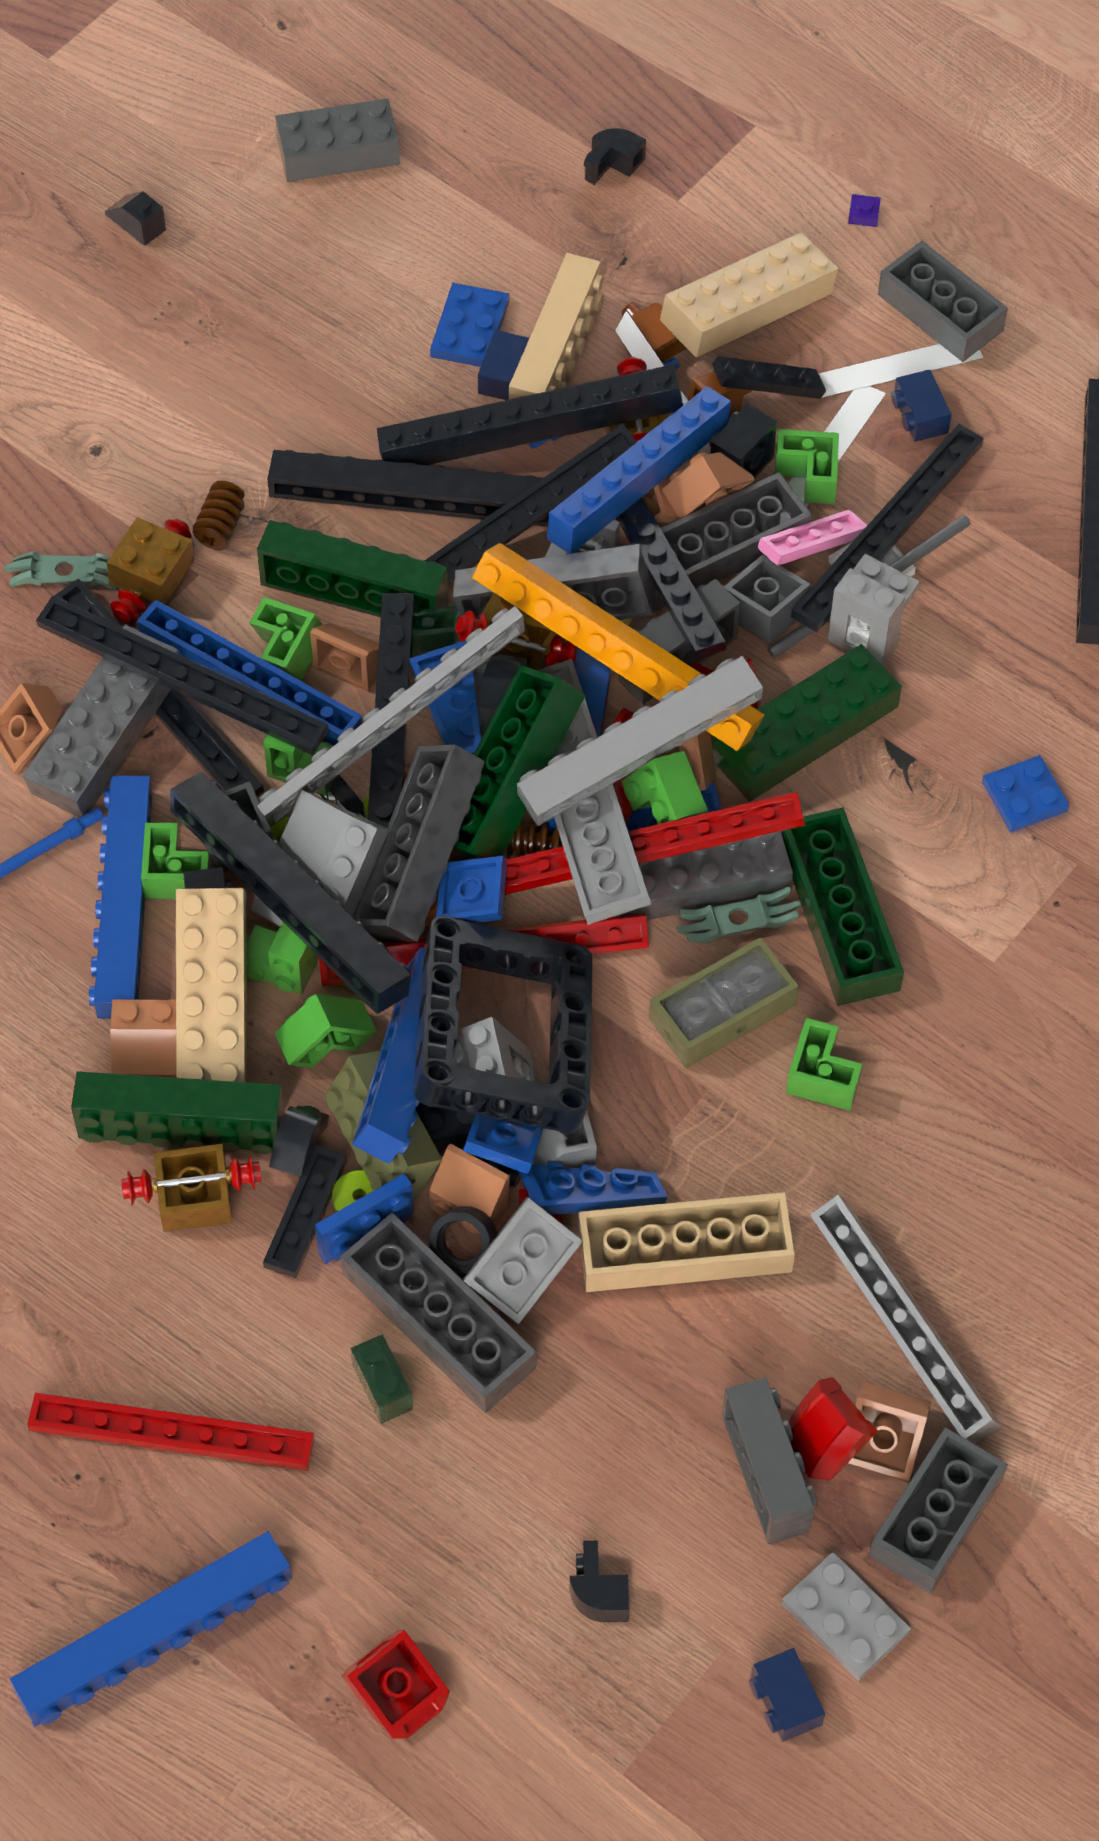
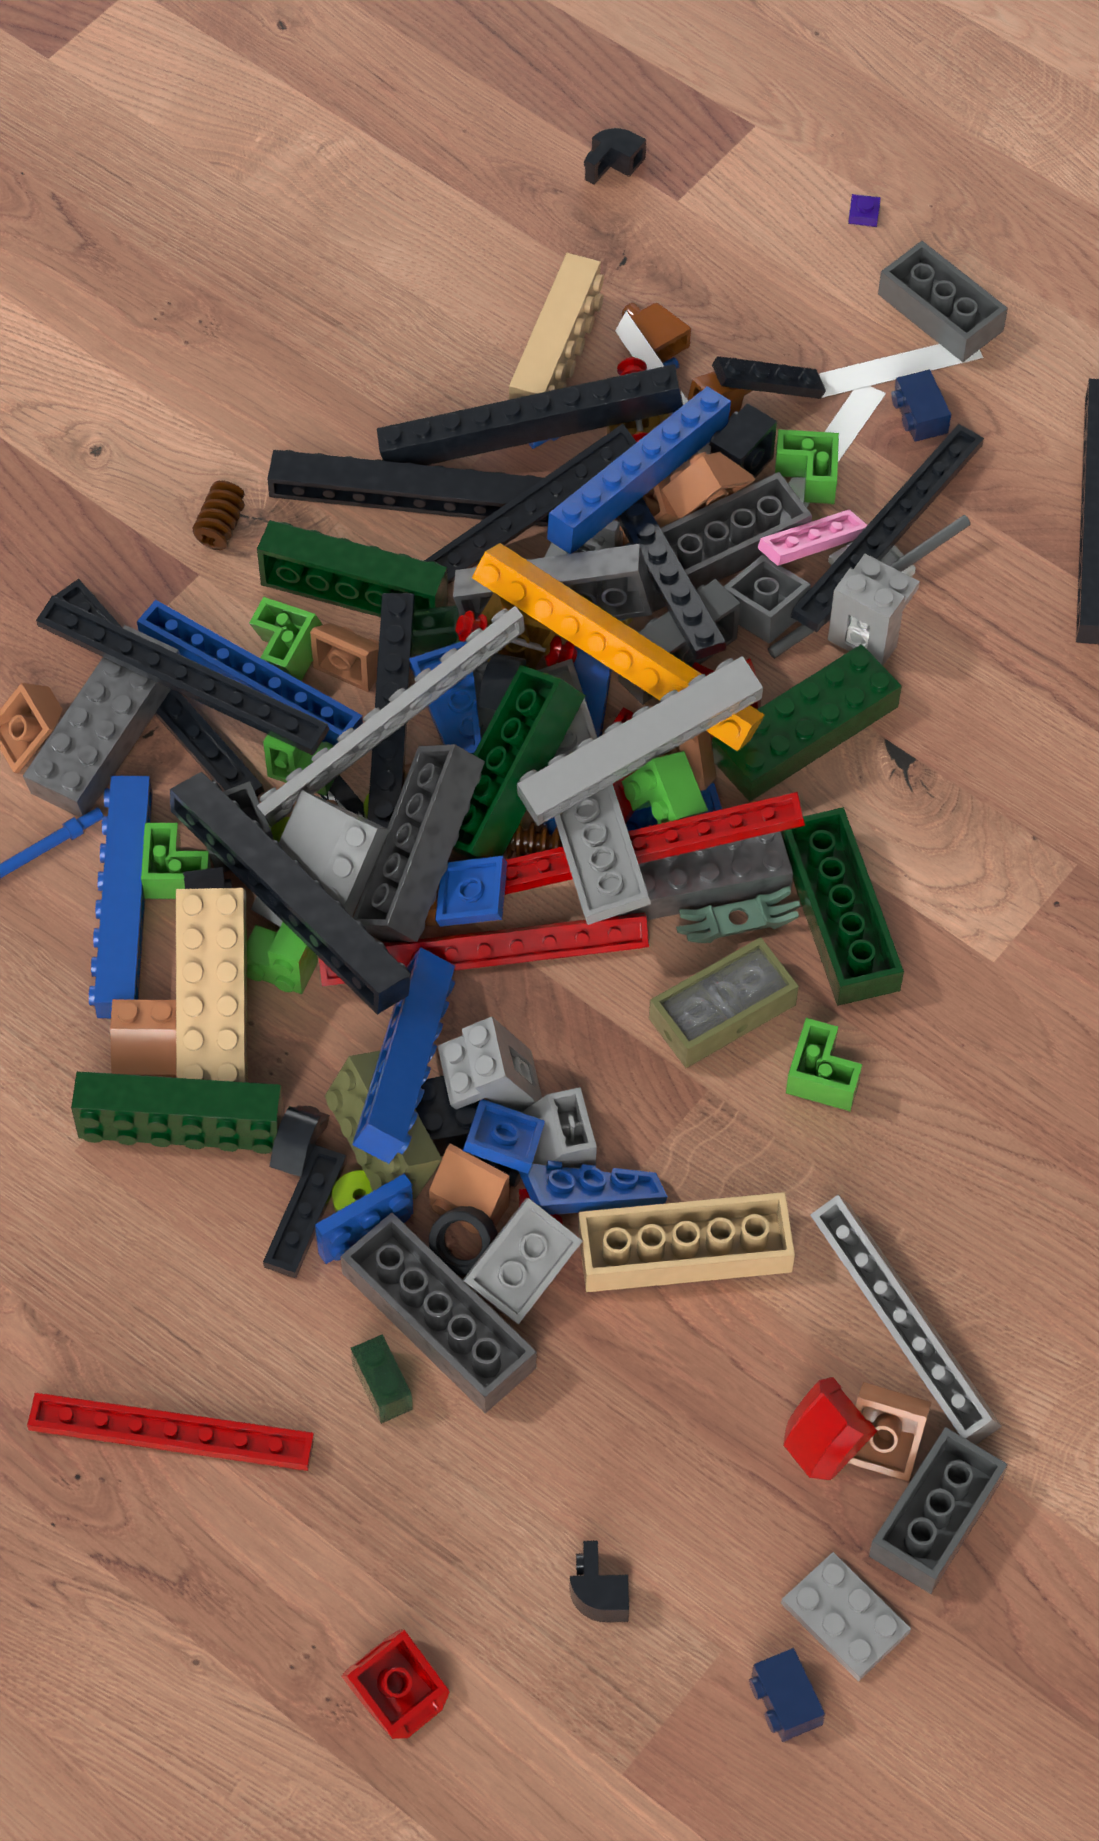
(86, 568): sand green piece -> none
(138, 216): black slope -> none
(148, 565): pearl gold brick -> none
(151, 1629): blue brick -> none
(192, 1186): pearl gold brick -> none
(324, 1025): bright green brick -> none
(337, 140): dark grey brick -> none
(446, 1084): black beam -> none
(468, 324): blue plate -> none
(500, 364): dark blue brick -> none
(748, 294): tan brick -> none
(768, 1460): dark grey brick -> none
(1025, 793): blue plate -> none

